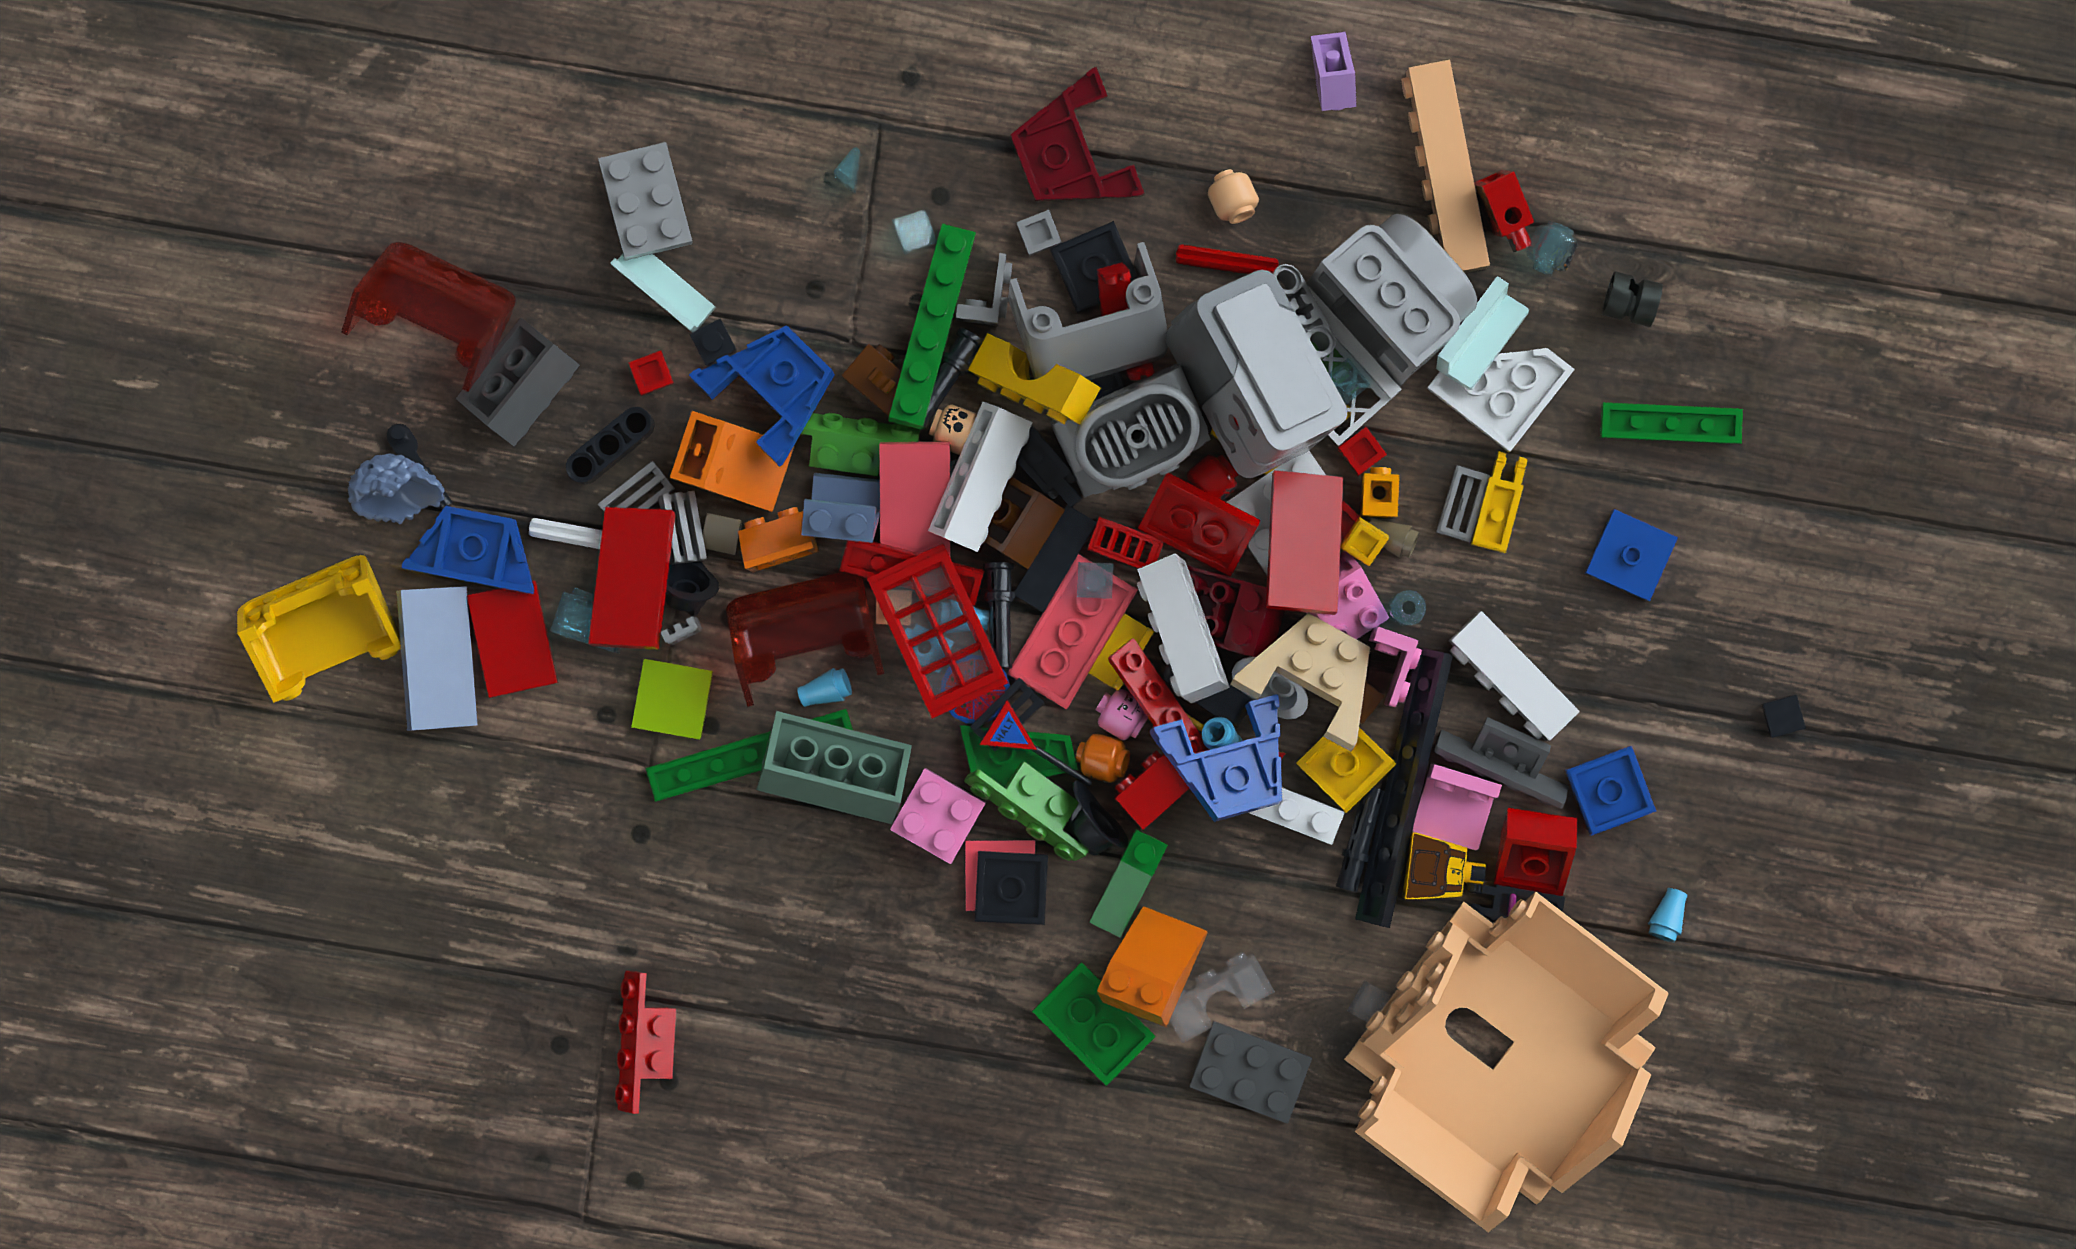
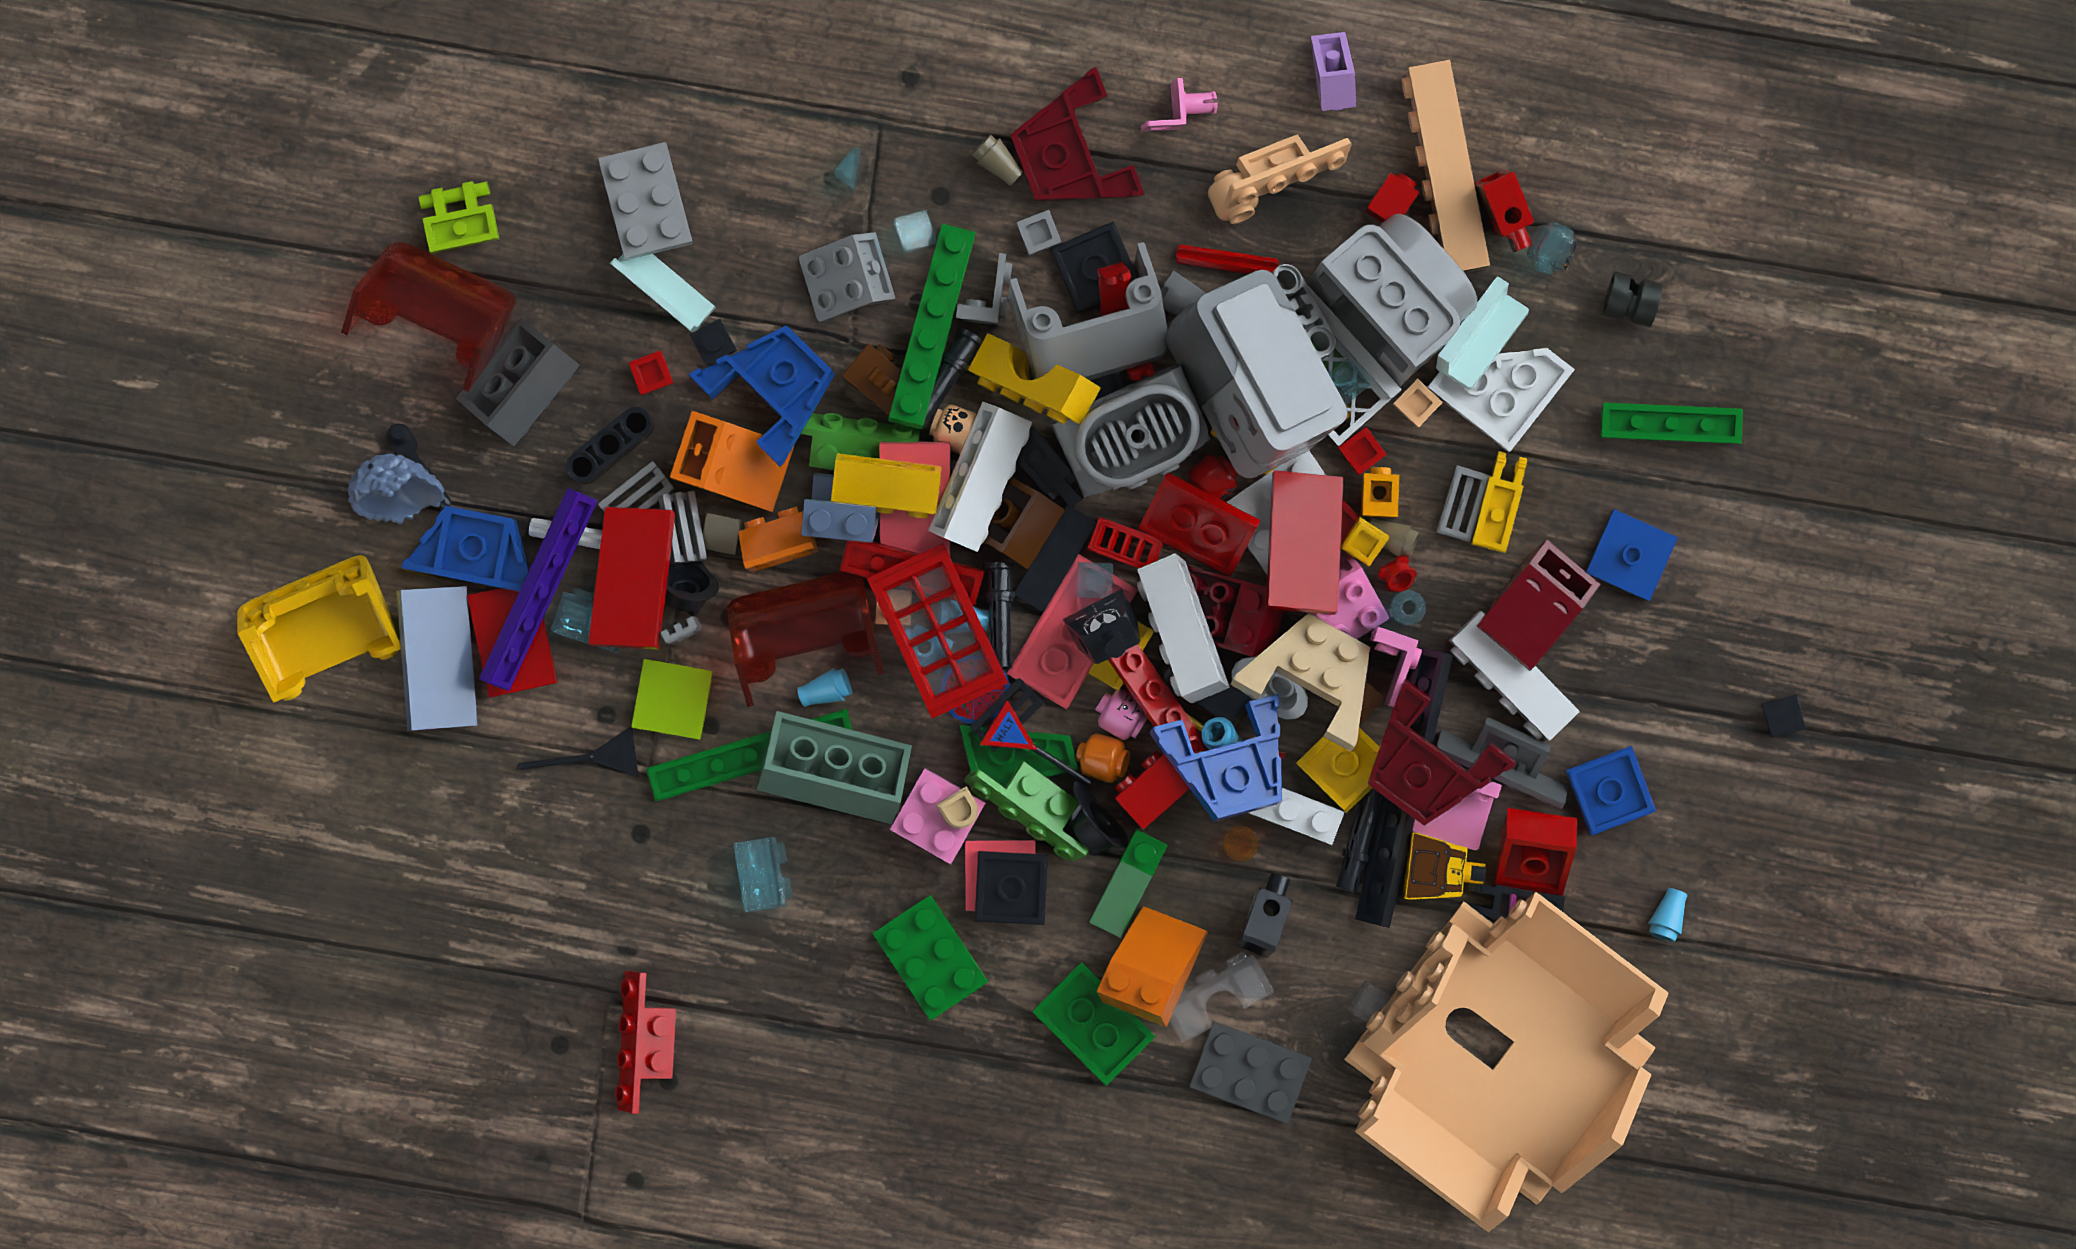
(462, 227): none -> lime plate
(538, 589): none -> dark purple tile
(617, 754): none -> black piece
(762, 873): none -> clear light blue brick
(846, 275): none -> light grey bracket
(886, 484): none -> yellow brick
(930, 957): none -> green plate
(959, 809): none -> tan tile
(997, 159): none -> dark tan cone
(1104, 628): none -> black torso
(1179, 293): none -> light grey brick
(1182, 105): none -> bright pink bracket
(1240, 843): none -> clear orange plate
(1262, 932): none -> black torso
(1280, 165): none -> light nougat bracket
(1393, 197): none -> red brick
(1397, 575): none -> red plate
(1417, 403): none -> light nougat plate
(1418, 773): none -> dark red wing
(1538, 604): none -> dark red slope

